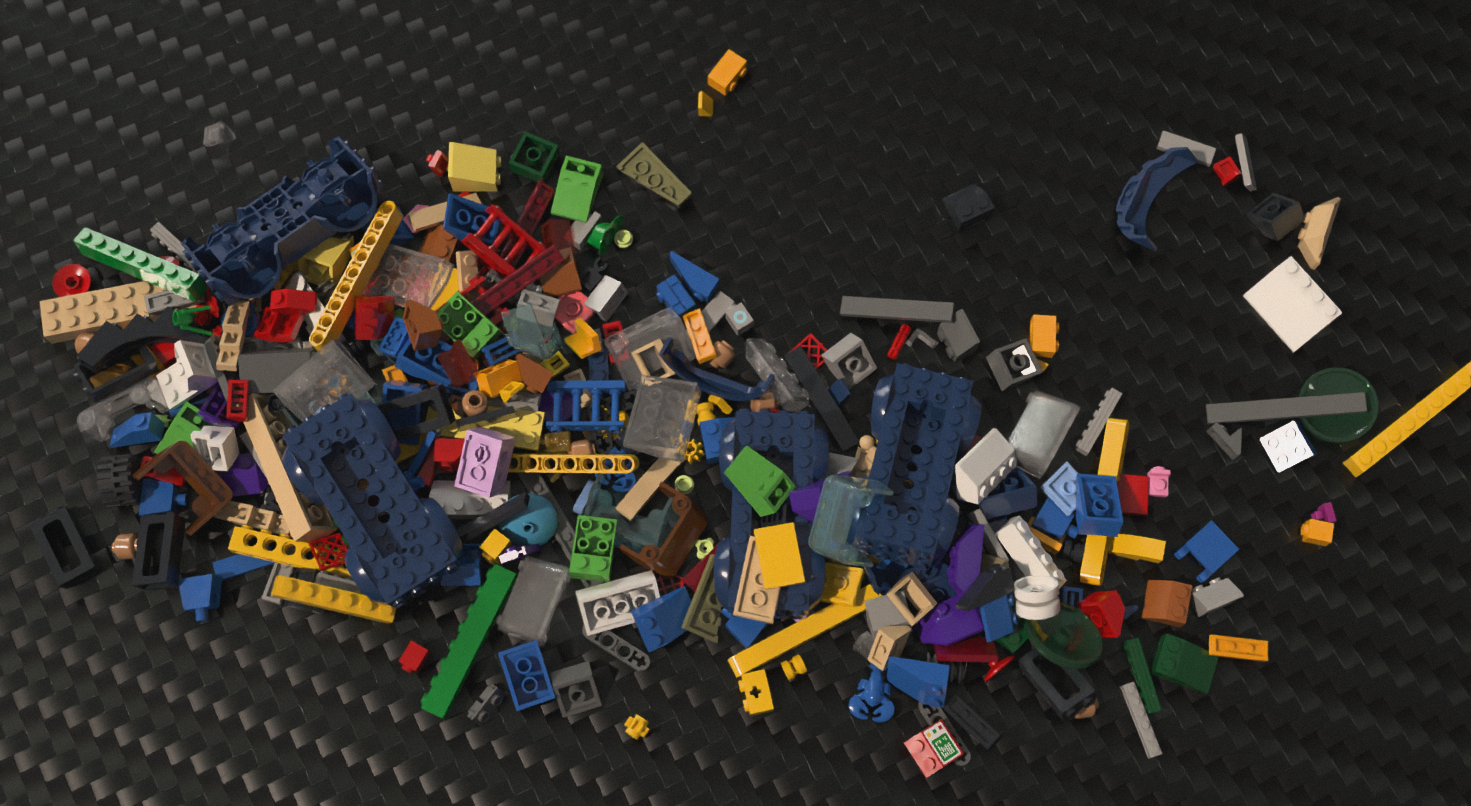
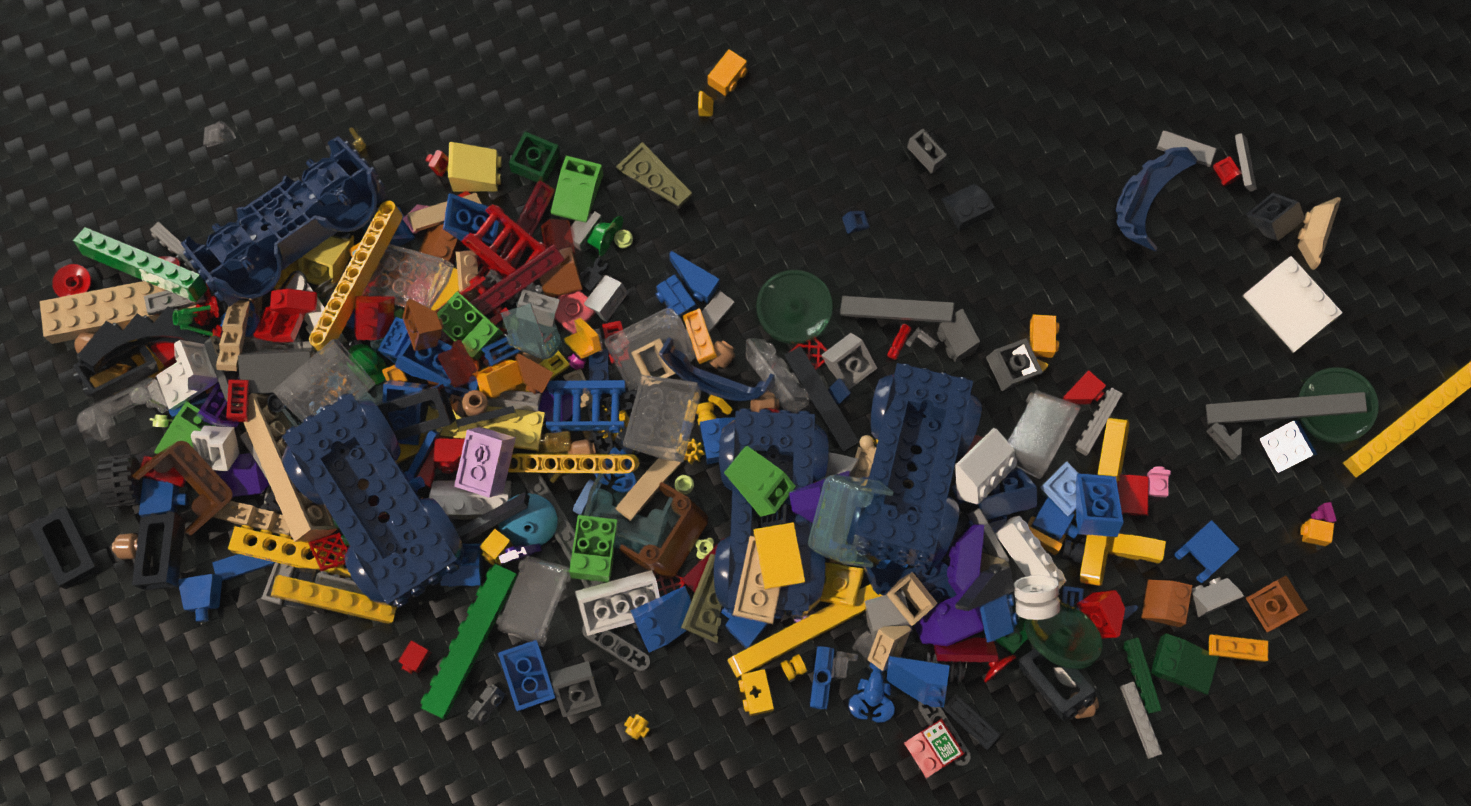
(137, 430): blue slope -> none
(358, 144): none -> clear yellow hand
(369, 361): none -> green piece
(510, 390): yellow slope -> none
(576, 362): none -> dark pink plate
(739, 318): light grey brick -> none
(794, 306): none -> clear green dish
(820, 690): none -> blue piece
(840, 663): none -> clear tile
(855, 221): none -> dark blue slope
(926, 151): none -> dark grey brick
(1063, 678): none -> white tile
(1086, 390): none -> red slope
(1276, 603): none -> dark orange slope

